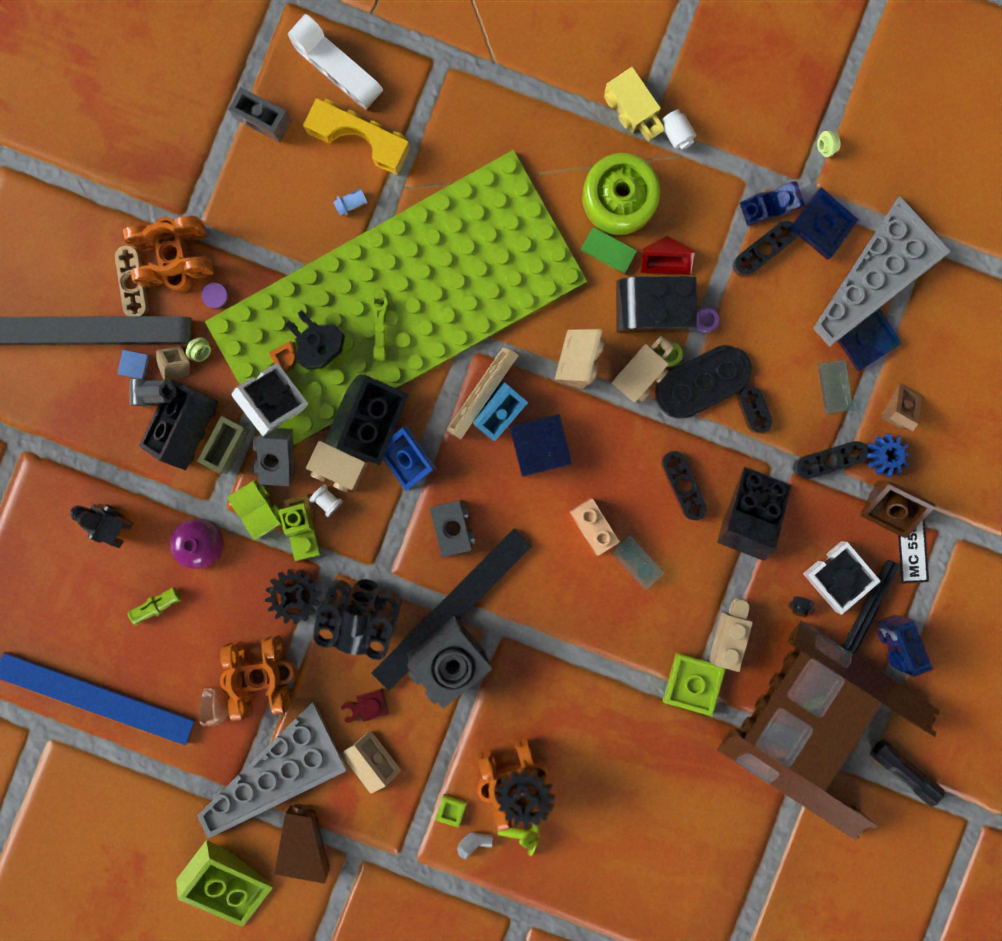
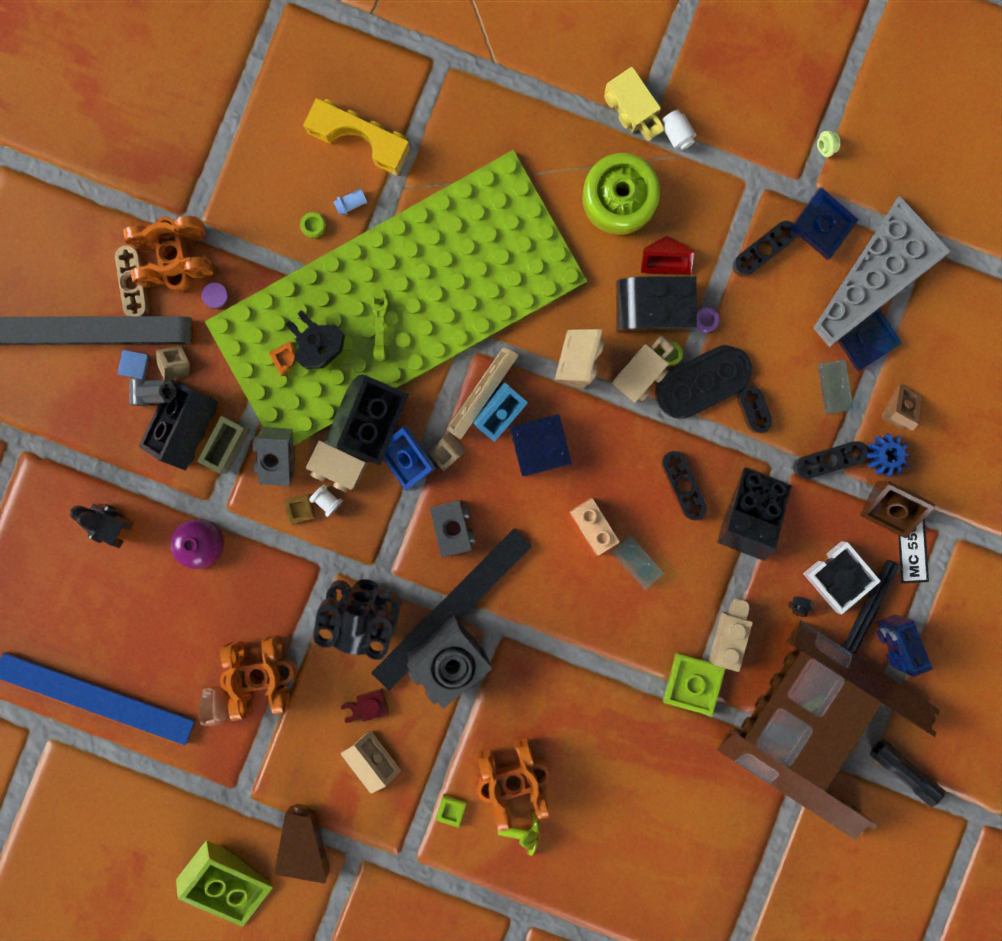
(154, 606): lime pin -> none
(198, 349): yellowish green plate -> none
(255, 509): lime brick -> none
(260, 114): dark grey brick -> none
(269, 399): piece -> none
(285, 589): black gear -> none
(288, 766): light grey wing -> none
(301, 532): lime slope -> none
(313, 225): none -> lime tile
(333, 63): white beam -> none
(446, 451): none -> tan slope
(472, 841): light grey arm -> none
(534, 791): black gear -> none
(608, 250): bright green tile -> none
(772, 204): clear blue slope -> none

